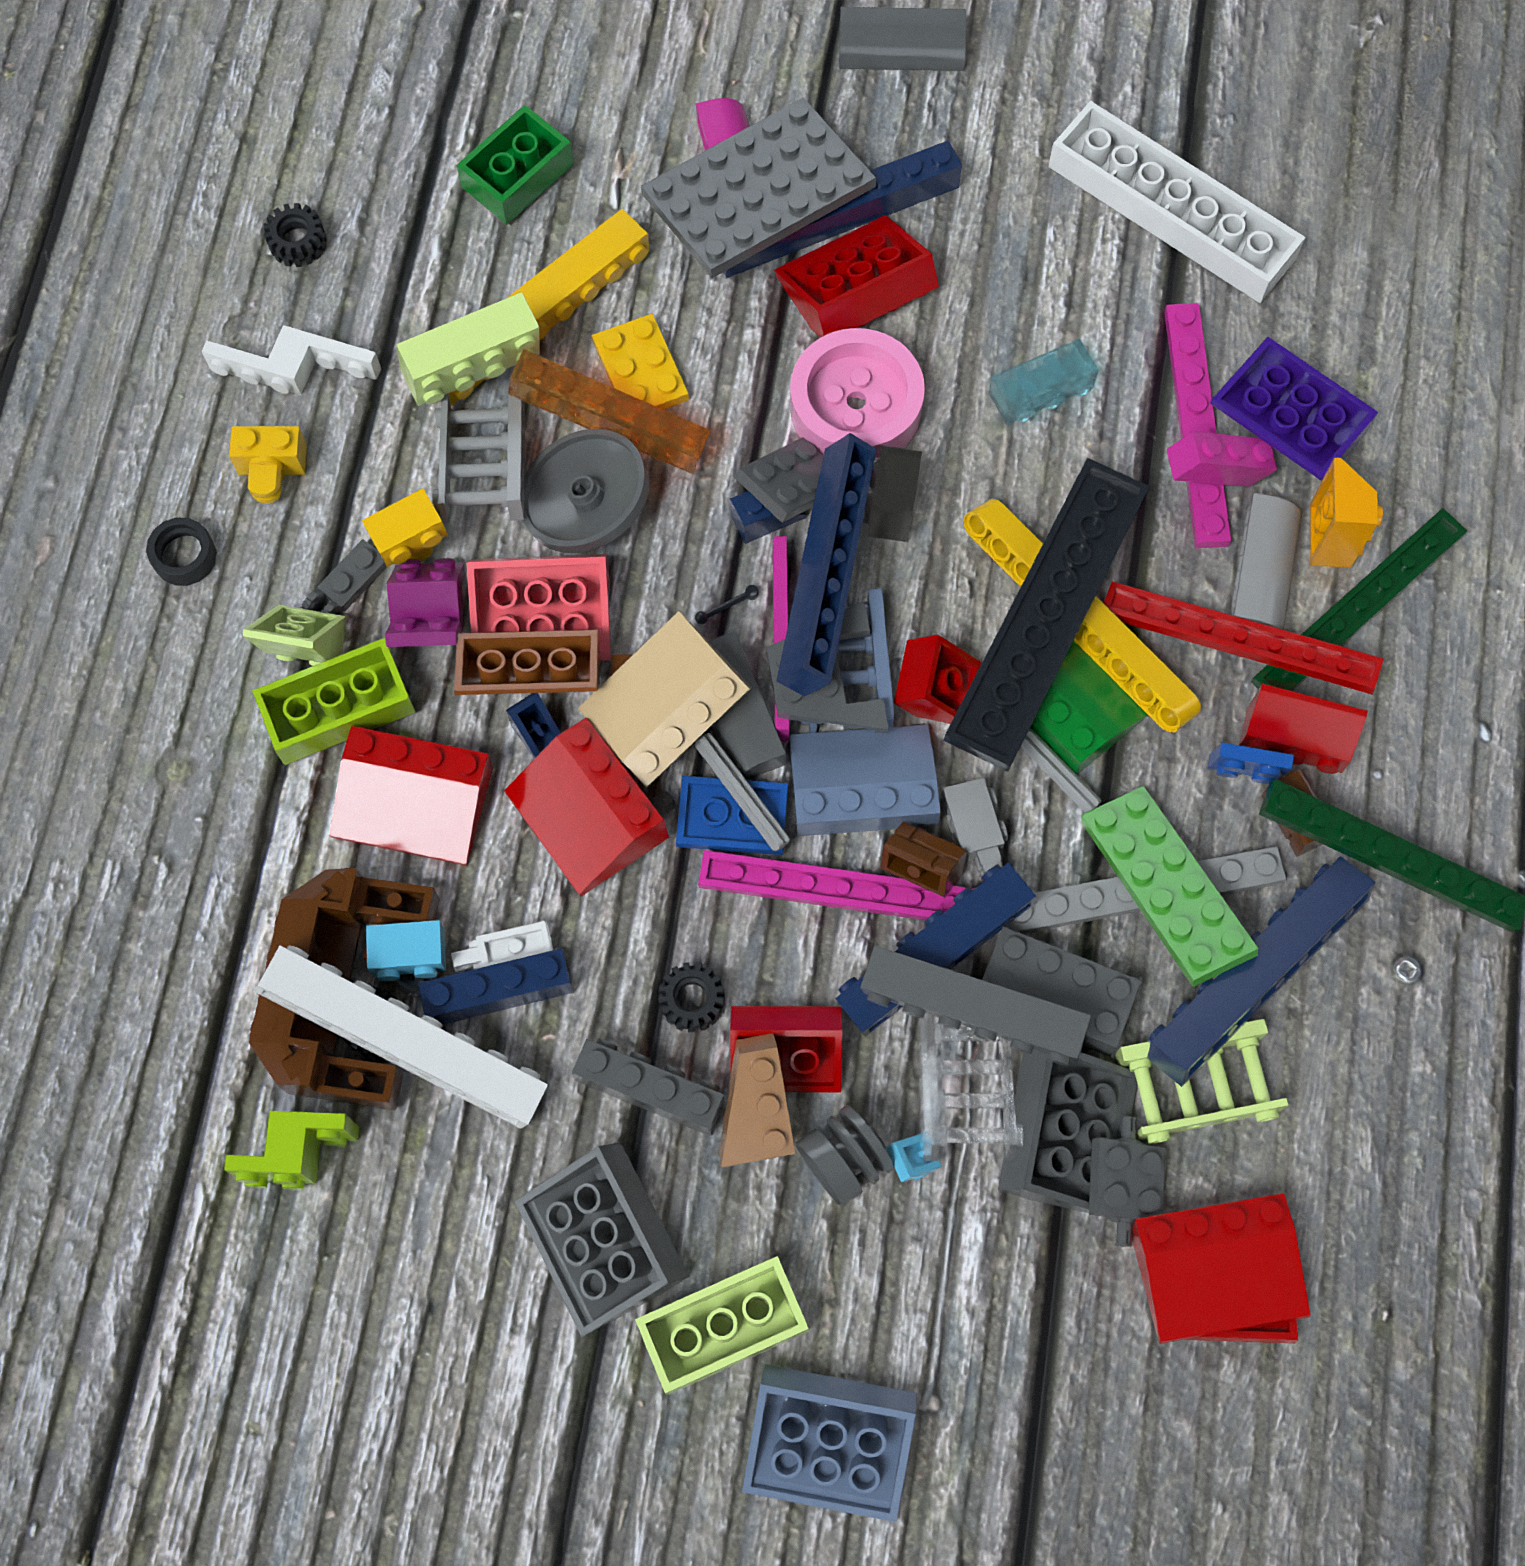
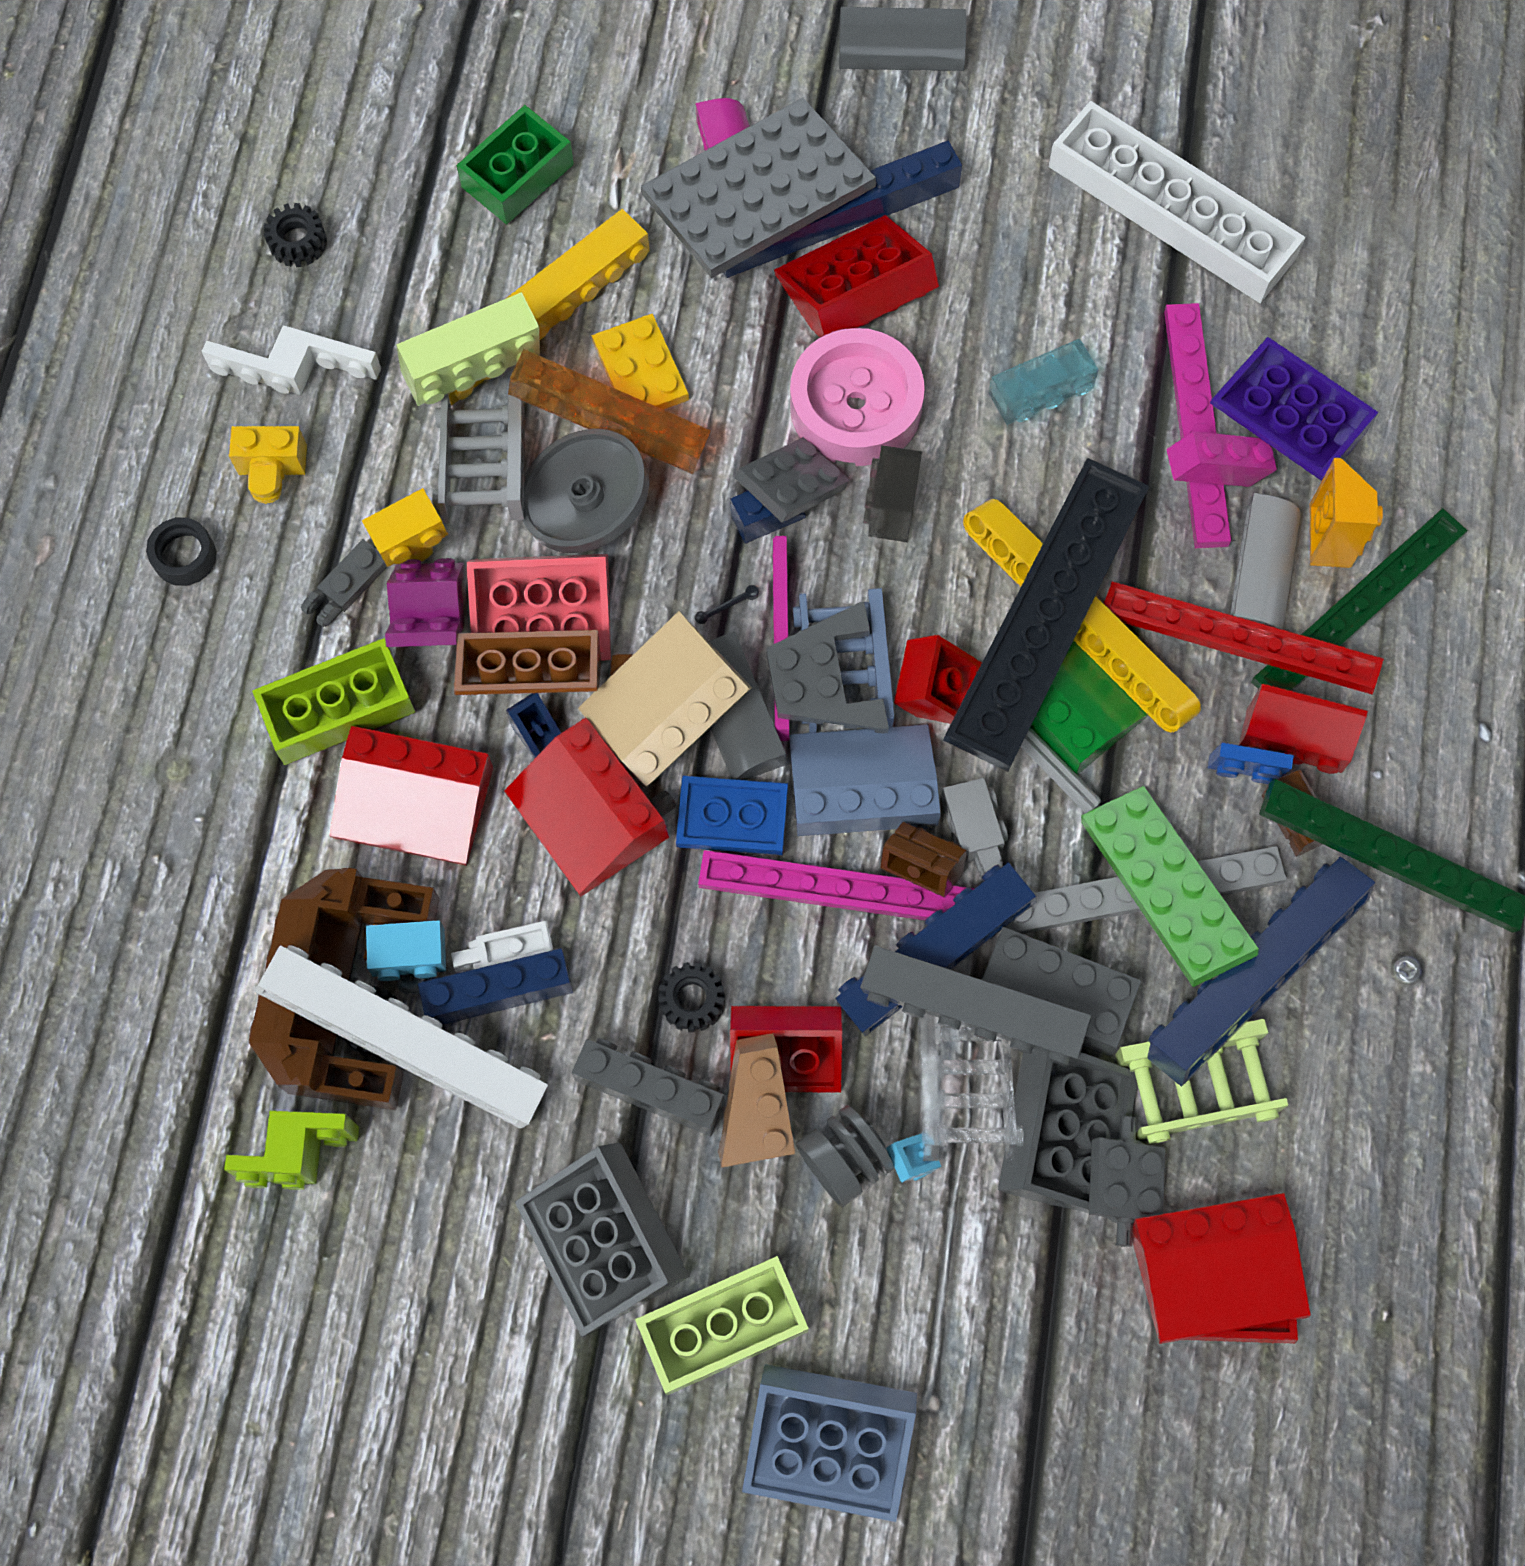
(298, 634): yellowish green slope -> none
(742, 792): light grey axle -> none
(826, 566): dark blue brick -> none

